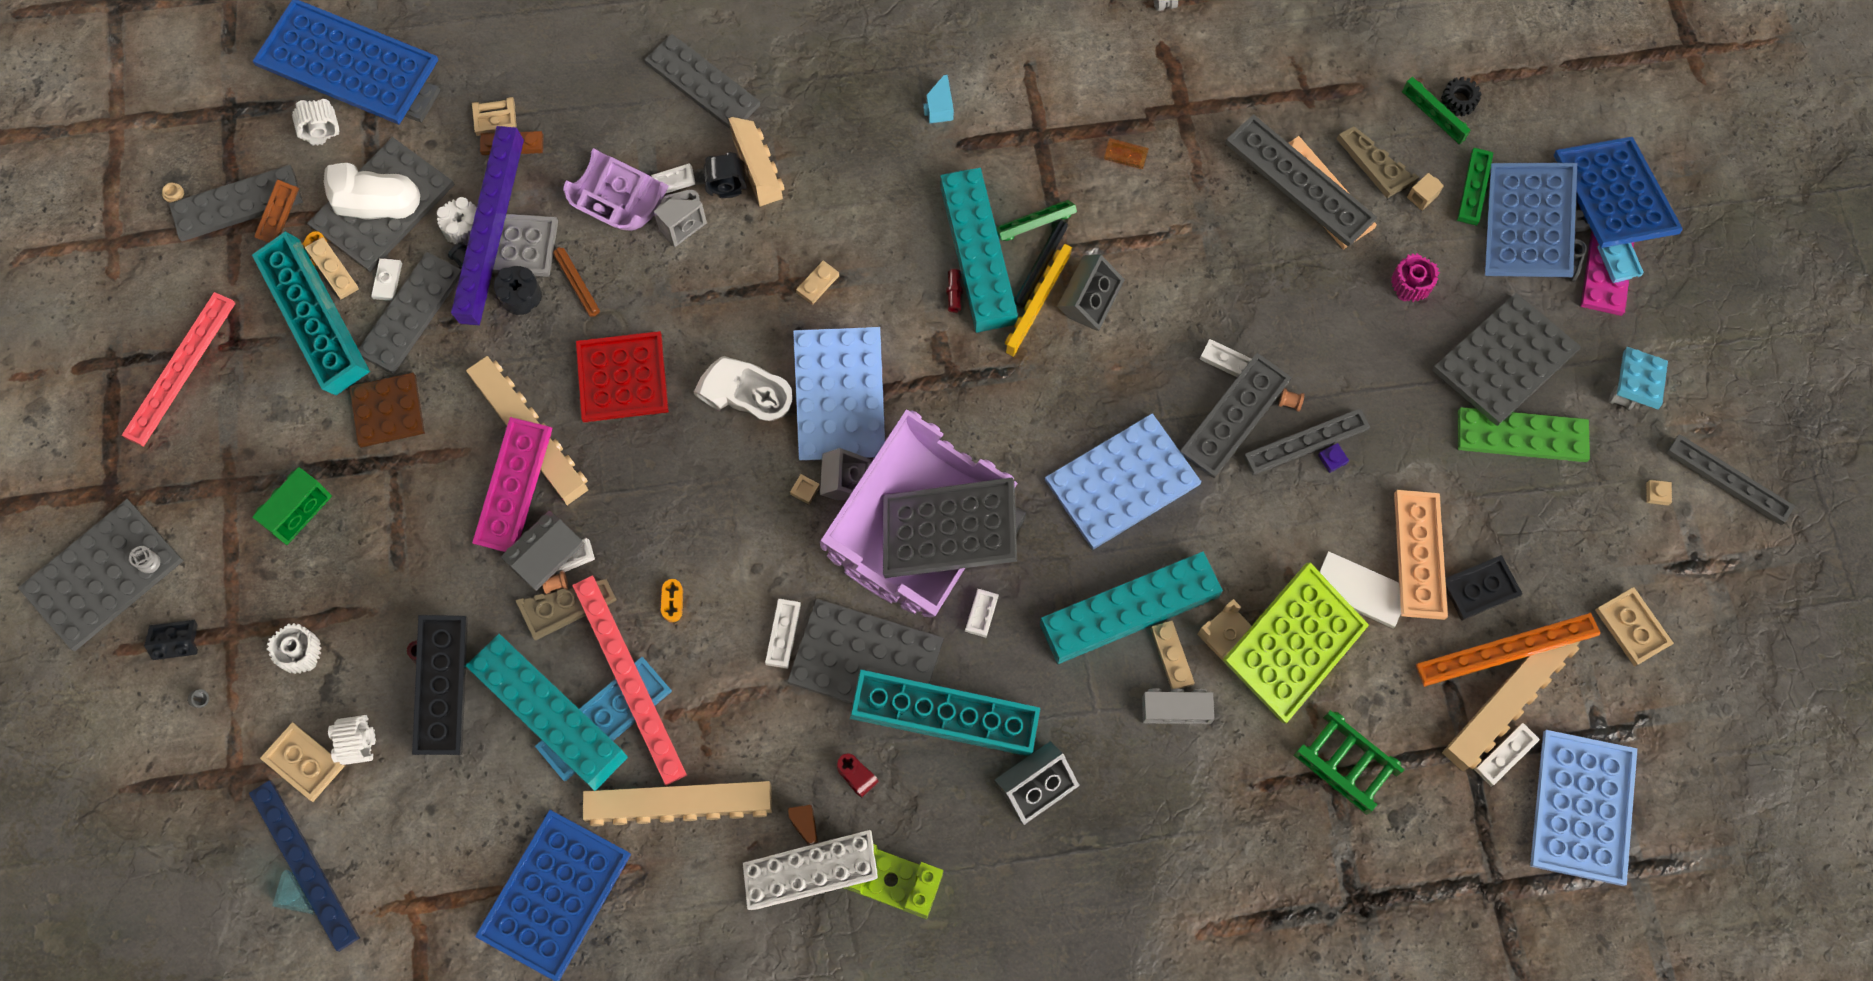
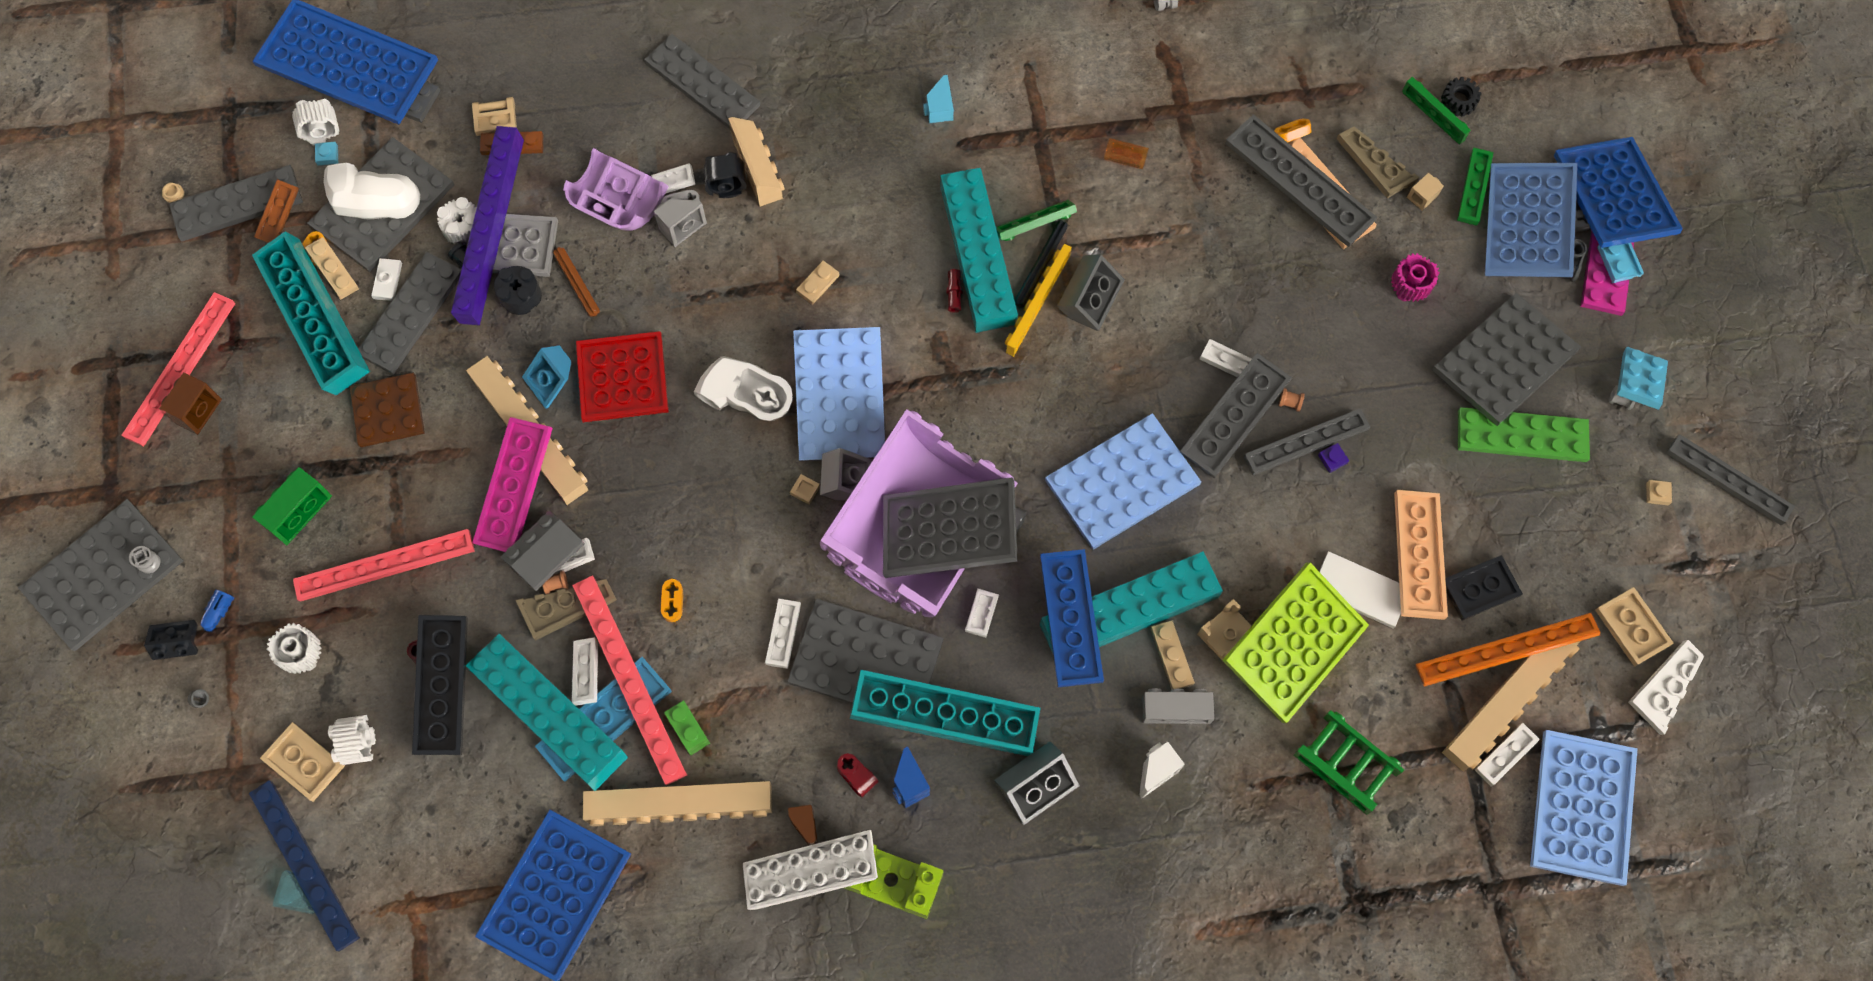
(190, 403): none -> reddish brown brick
(216, 609): none -> blue hinge
(326, 153): none -> medium azure plate
(383, 565): none -> coral plate
(548, 373): none -> dark azure slope
(585, 671): none -> white plate
(687, 728): none -> bright green brick
(909, 781): none -> blue slope
(1071, 618): none -> blue plate
(1159, 767): none -> white slope
(1294, 129): none -> light orange beam
(1663, 690): none -> white wing

